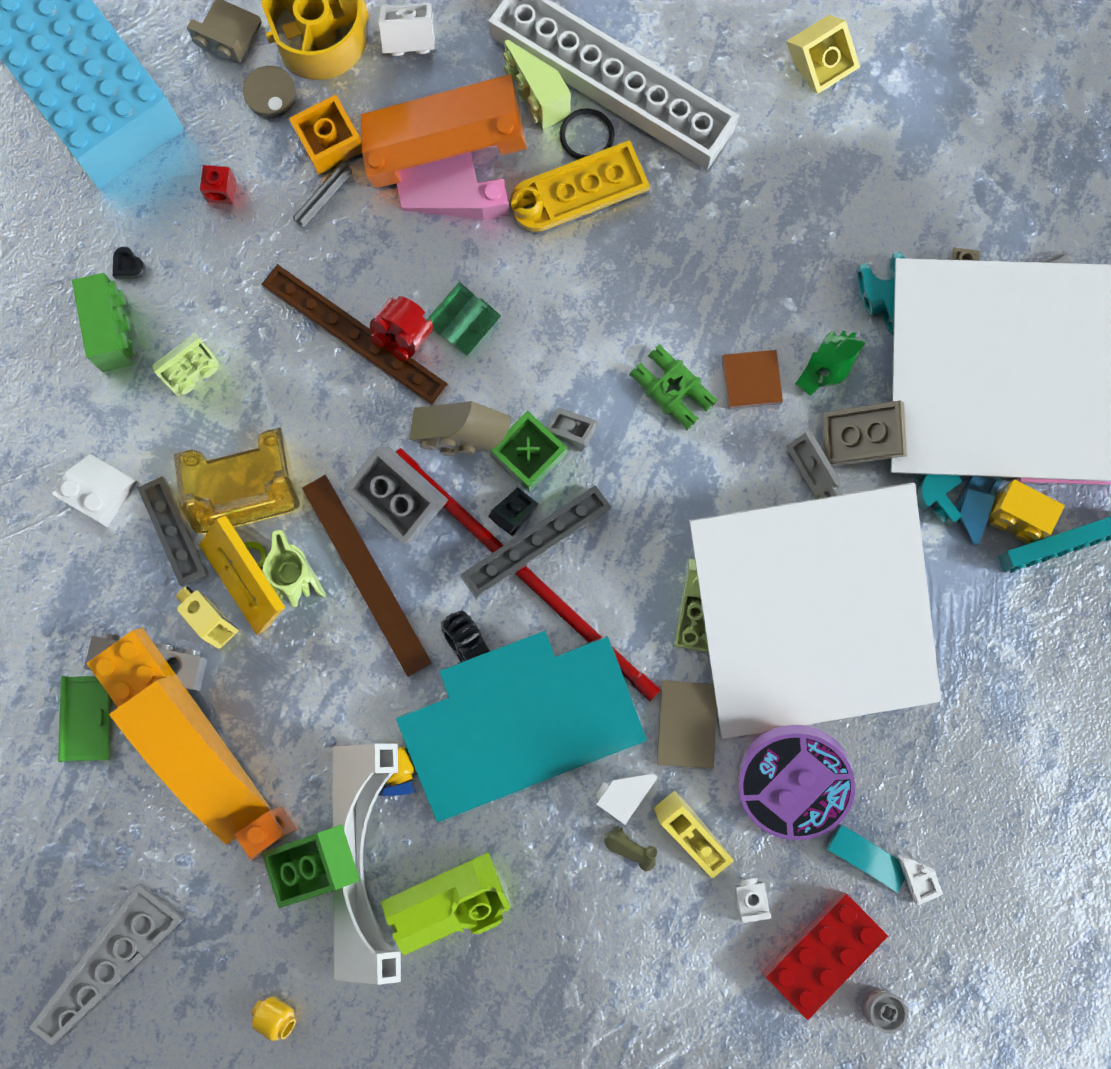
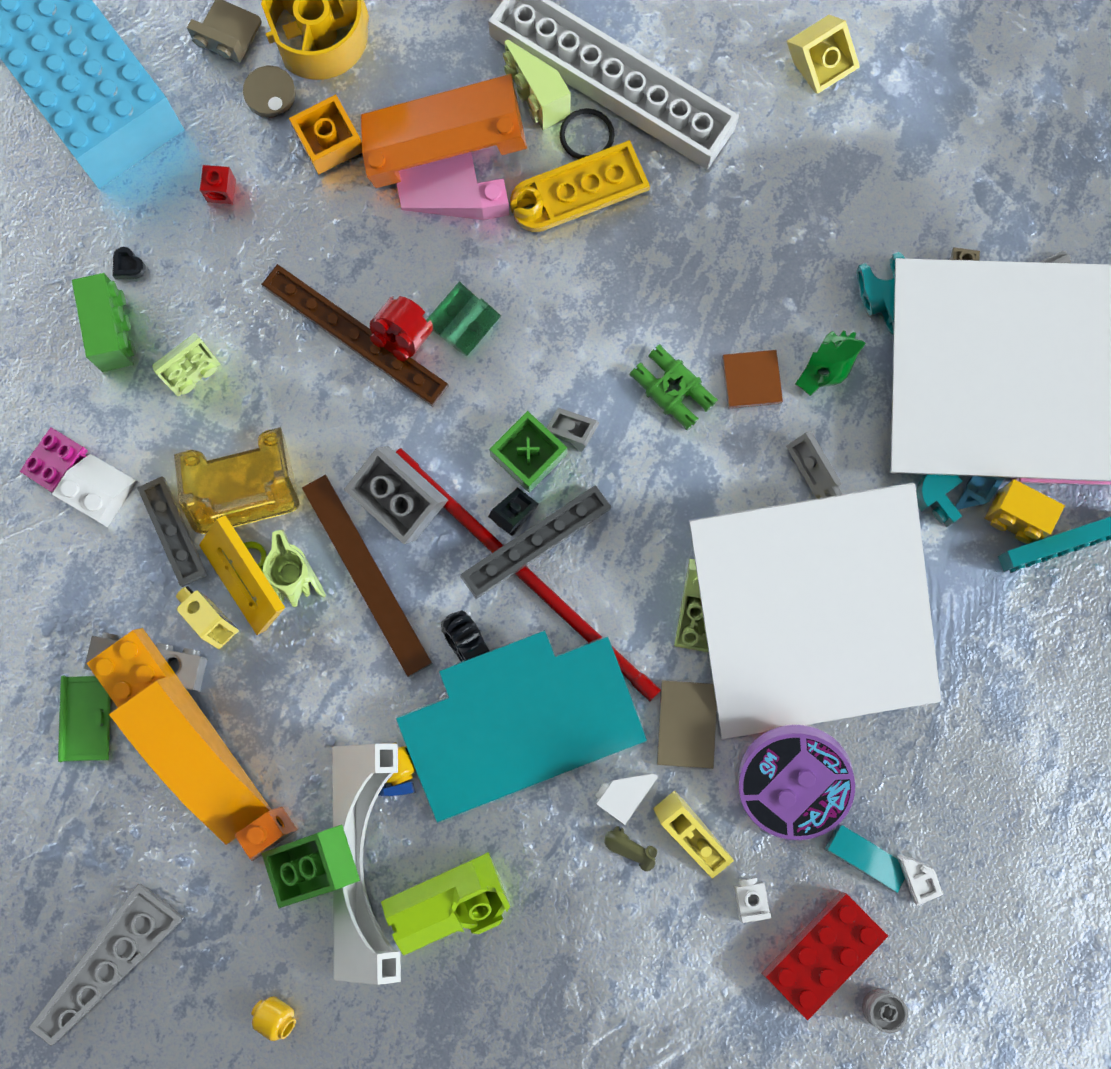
(52, 459): none -> dark pink hinge
(322, 194): axle -> none
(407, 29): white slope -> none
(458, 428): dark tan brick -> none
(865, 433): dark tan tile -> none
(975, 513): dark azure slope -> none

